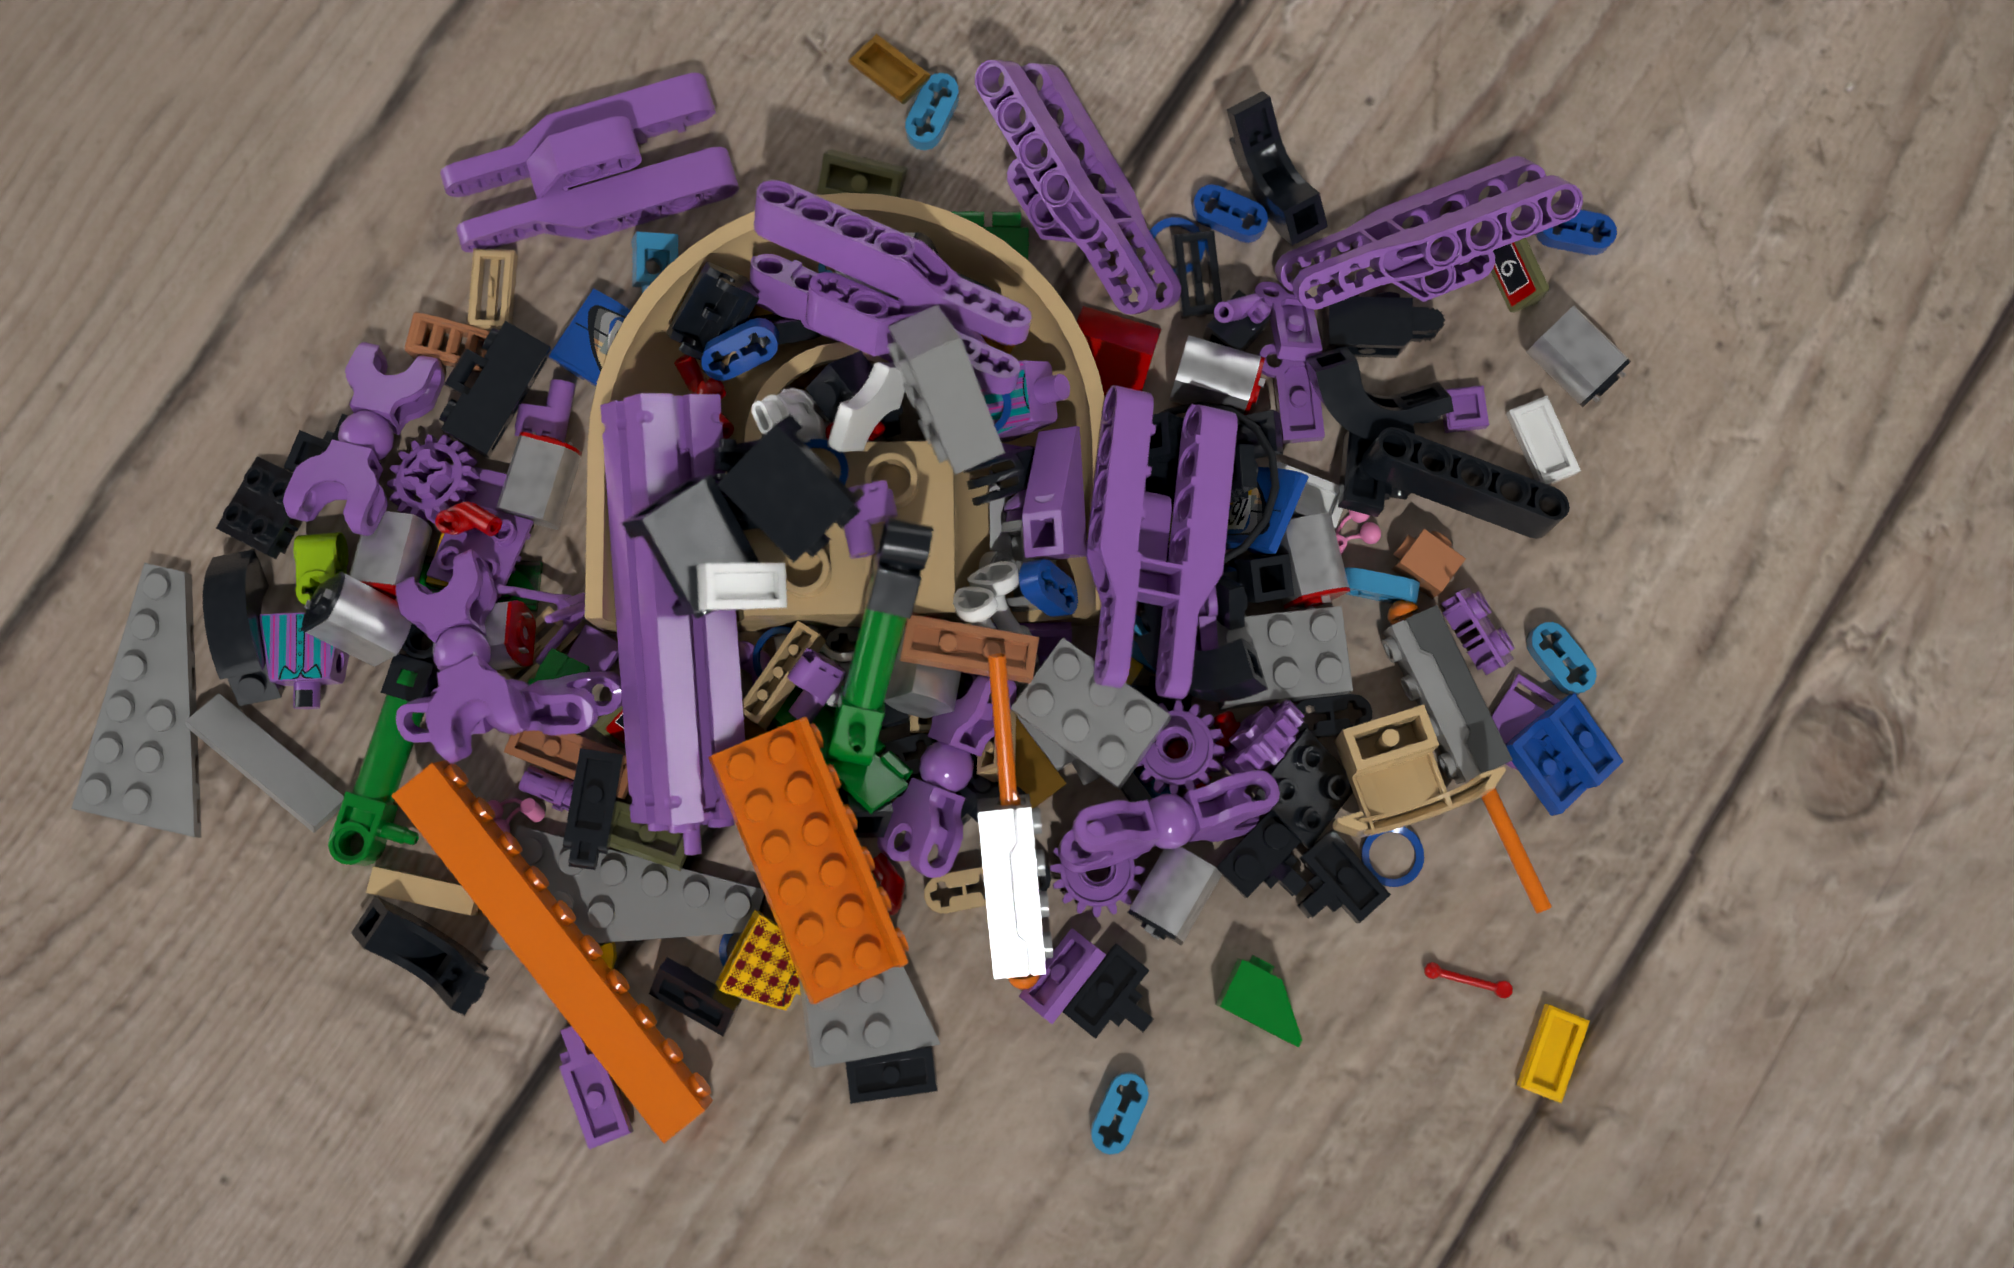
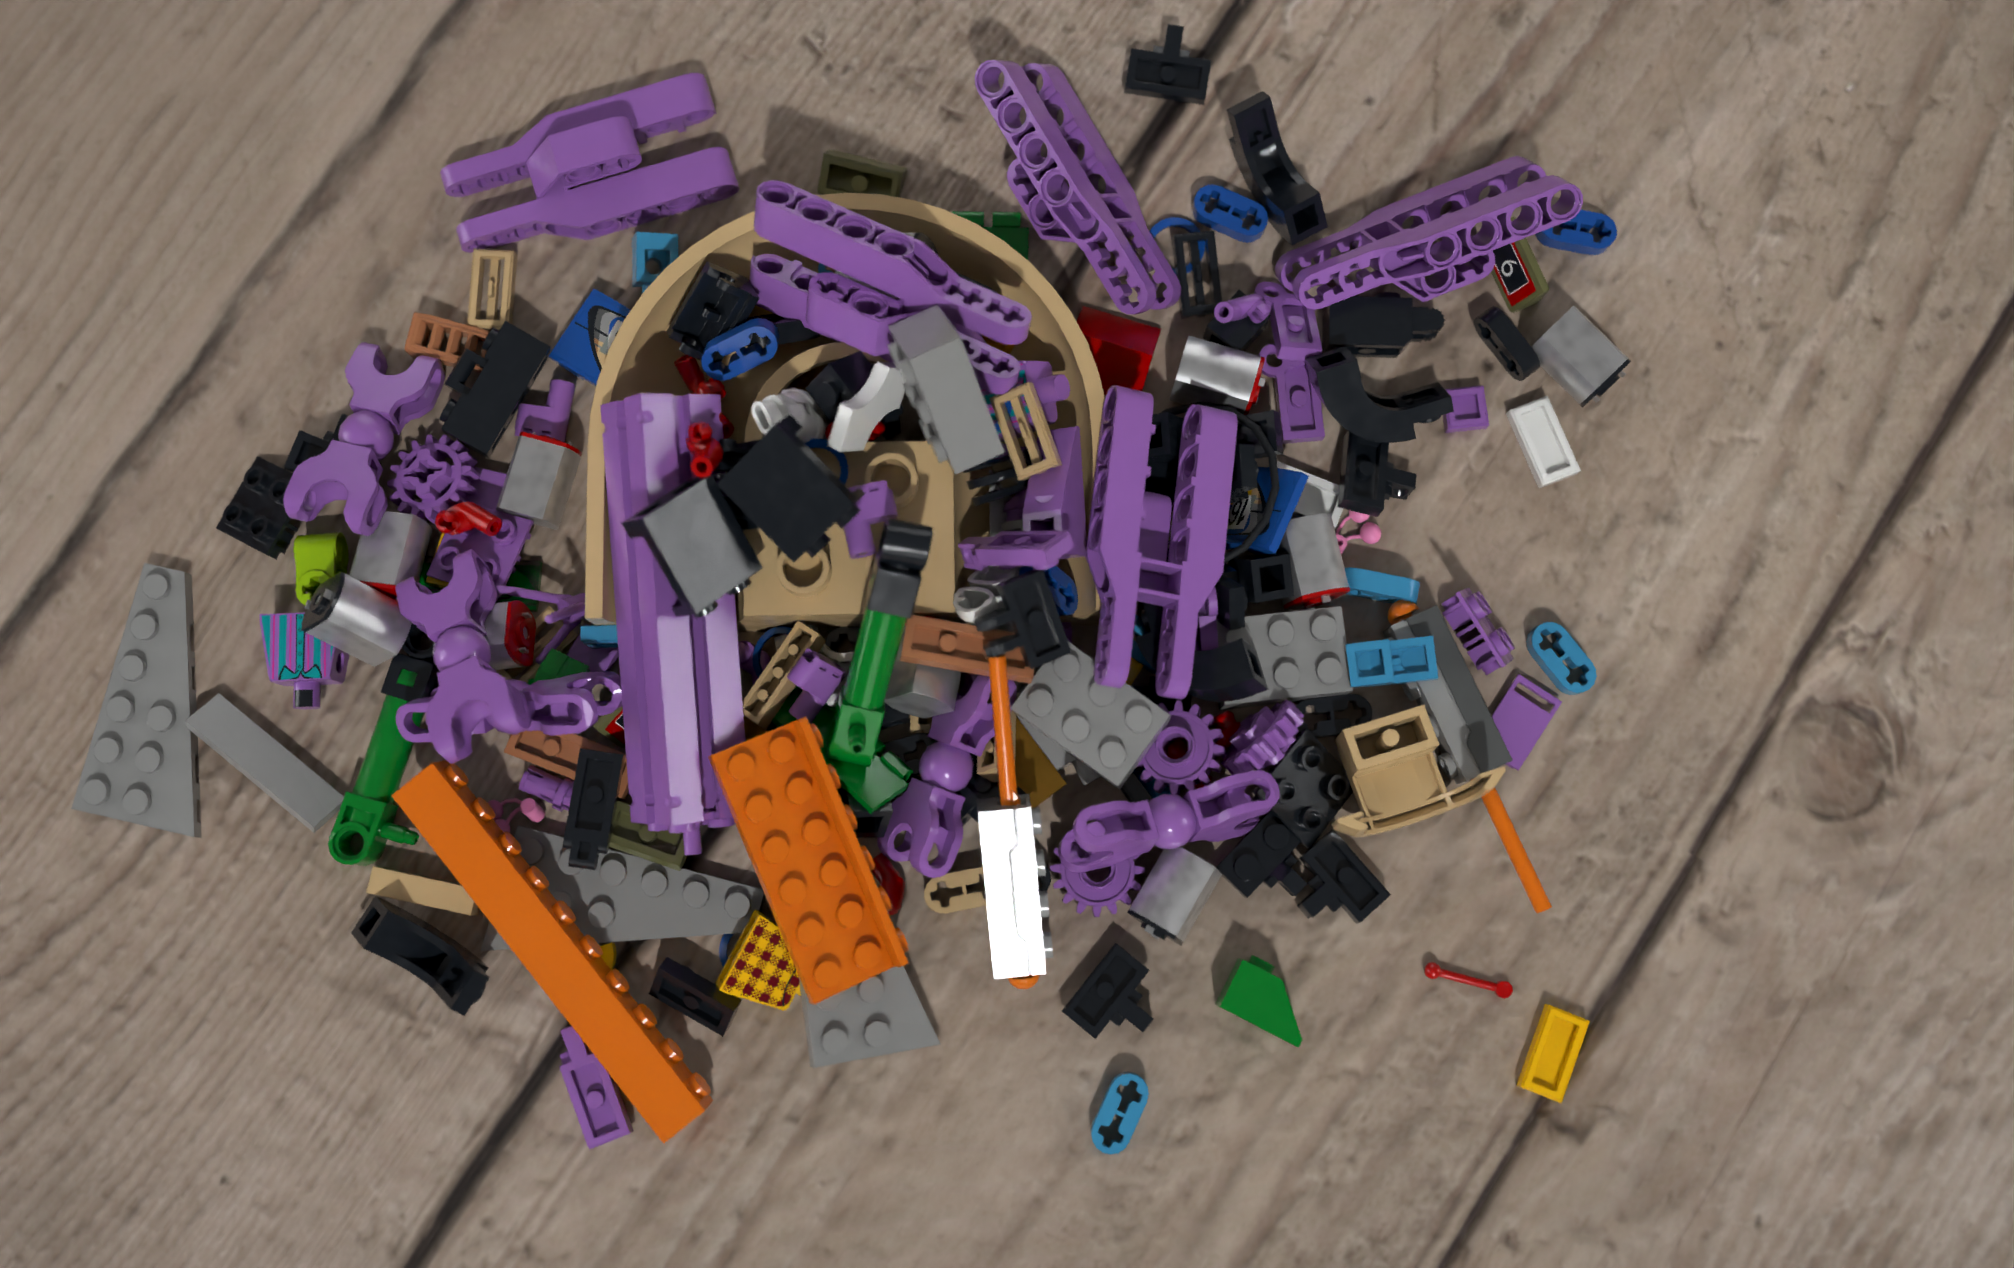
(231, 614): black arch -> none
(599, 636): none -> dark azure tile
(704, 448): none -> red arm
(741, 586): white tile -> none
(890, 69): pearl gold tile -> none
(892, 1075): black plate -> none
(939, 115): dark azure beam -> none
(1016, 549): none -> medium lavender hinge
(1033, 620): none -> black hinge
(1039, 465): none -> tan tile
(1065, 974): medium lavender plate -> none
(1168, 71): none -> black hinge
(1392, 661): none -> dark azure slope
(1418, 863): blue piece -> none
(1428, 560): nougat brick -> none
(1465, 483): black beam -> none
(1506, 343): none -> black beam
(1563, 754): blue slope -> none

